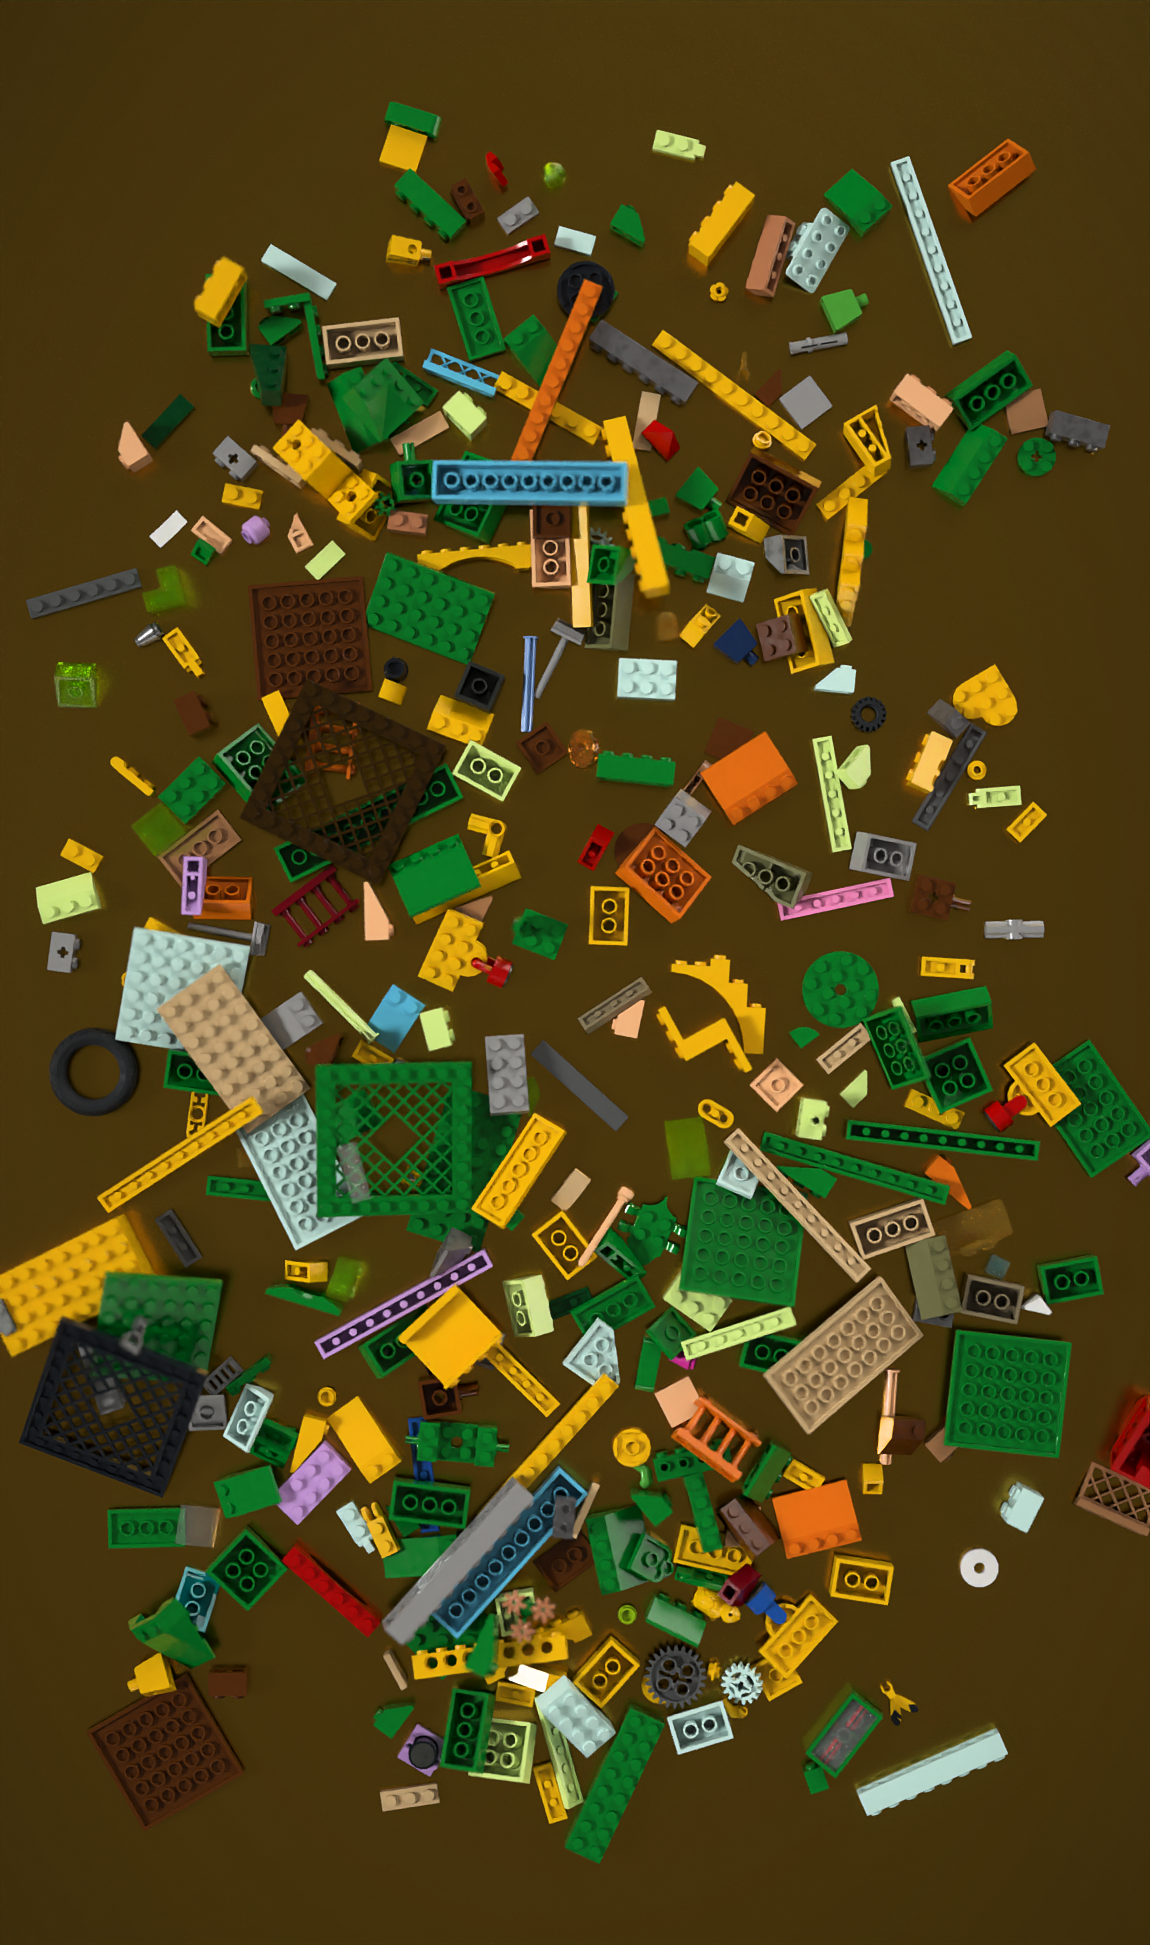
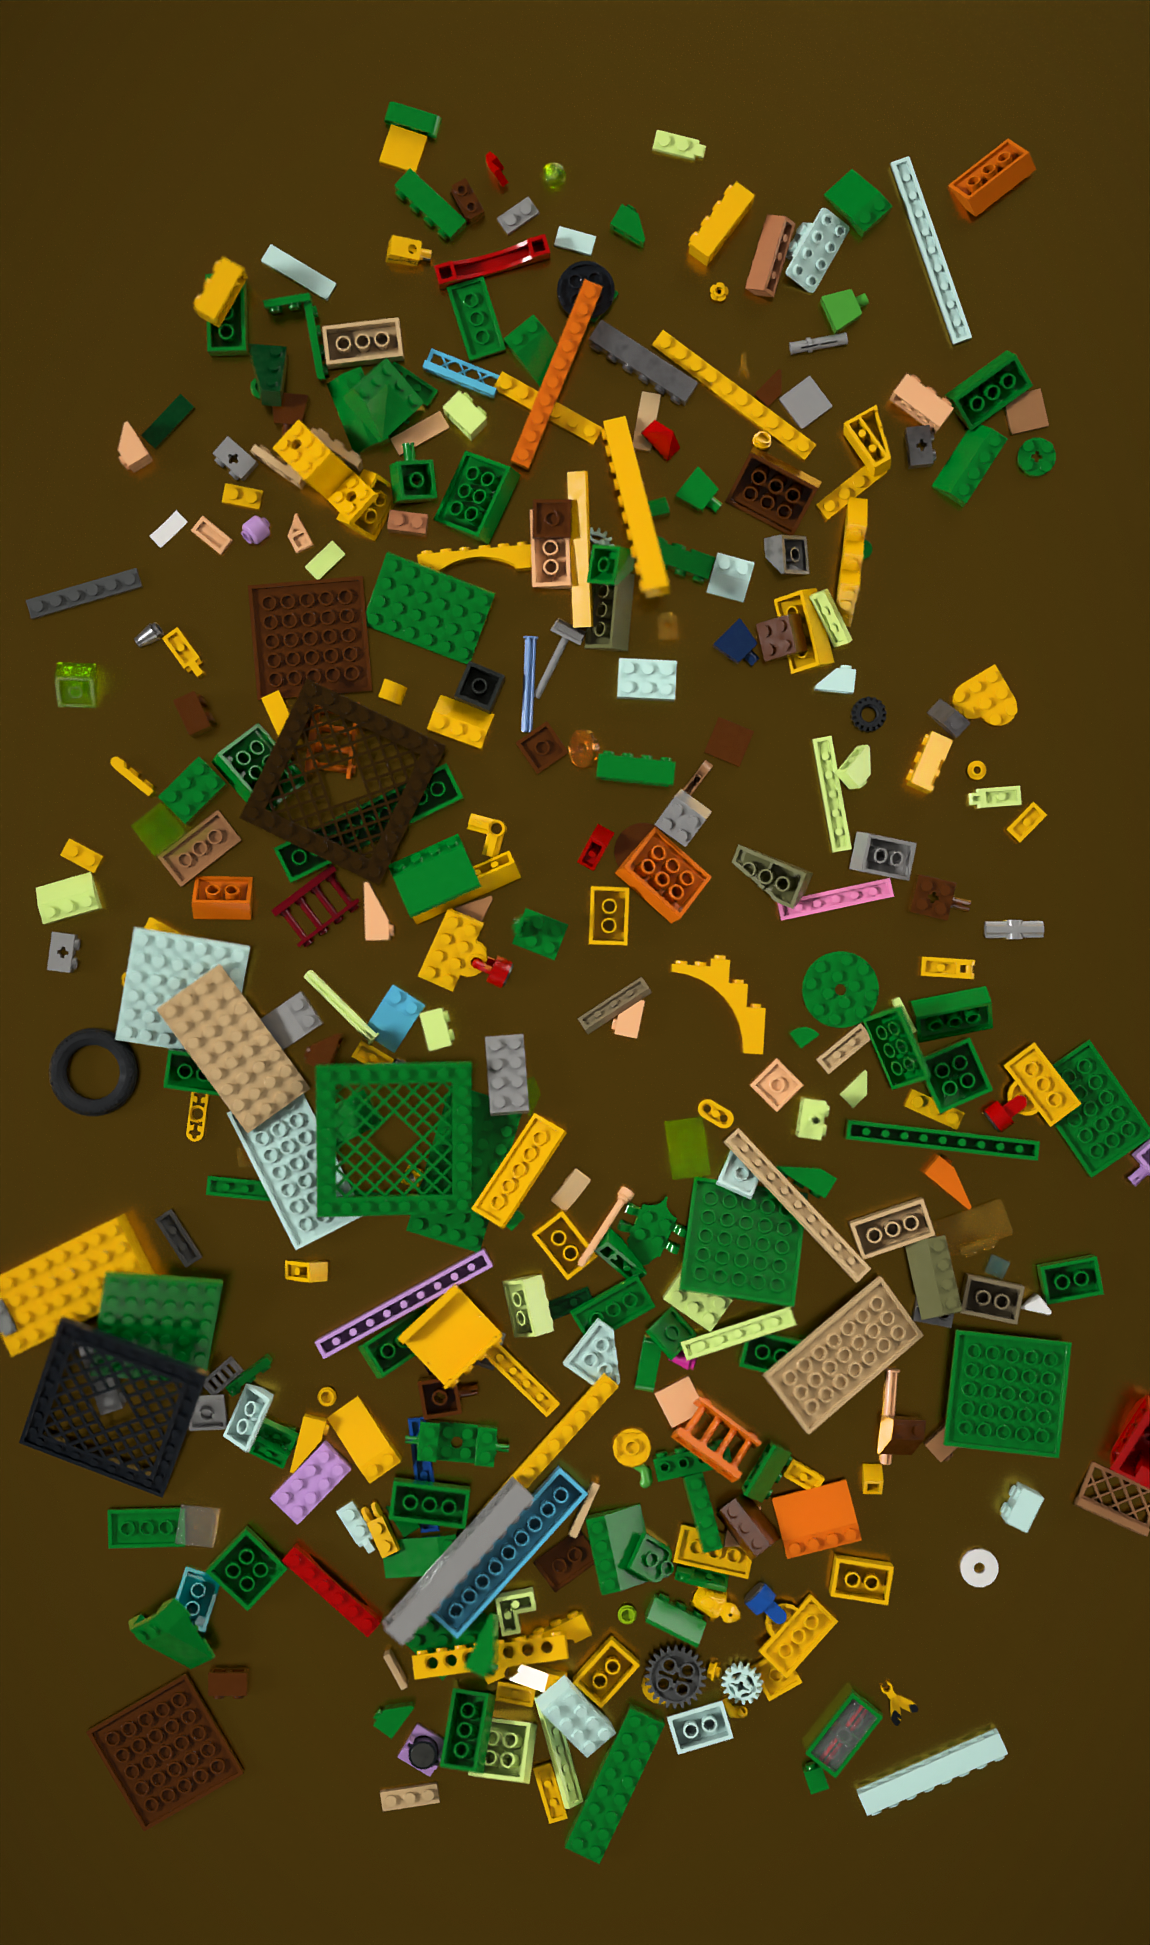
(139, 1326): flat silver piece -> none
(153, 1676): yellow torso -> none
(169, 595): clear neon green brick -> none
(180, 1154): yellow plate -> none
(193, 885): lavender slope -> none
(203, 551): green plate -> none
(247, 1491): green slope -> none
(257, 938): light grey piece -> none
(278, 328): green slope -> none
(305, 1297): green slope -> none
(343, 1280): clear neon green brick -> none
(354, 1172): clear plate -> none
(389, 502): green gear -> none
(396, 670): black piece -> none
(452, 1251): flat silver slope -> none
(486, 770): yellowish green slope -> none
(526, 1608): nougat plant -> none
(530, 483): medium azure brick -> none
(563, 1516): flat silver brick -> none
(579, 1085): dark grey tile -> none
(653, 1504): green slope -> none
(699, 625): yellow slope -> none
(703, 1039): yellow bracket -> none
(706, 529): green brick -> none
(739, 1586): dark red slope -> none
(748, 525): yellow slope -> none
(748, 778): orange slope -> none
(855, 1167): green plate -> none
(949, 776): dark grey tile -> none
(1077, 431): flat silver brick -> none

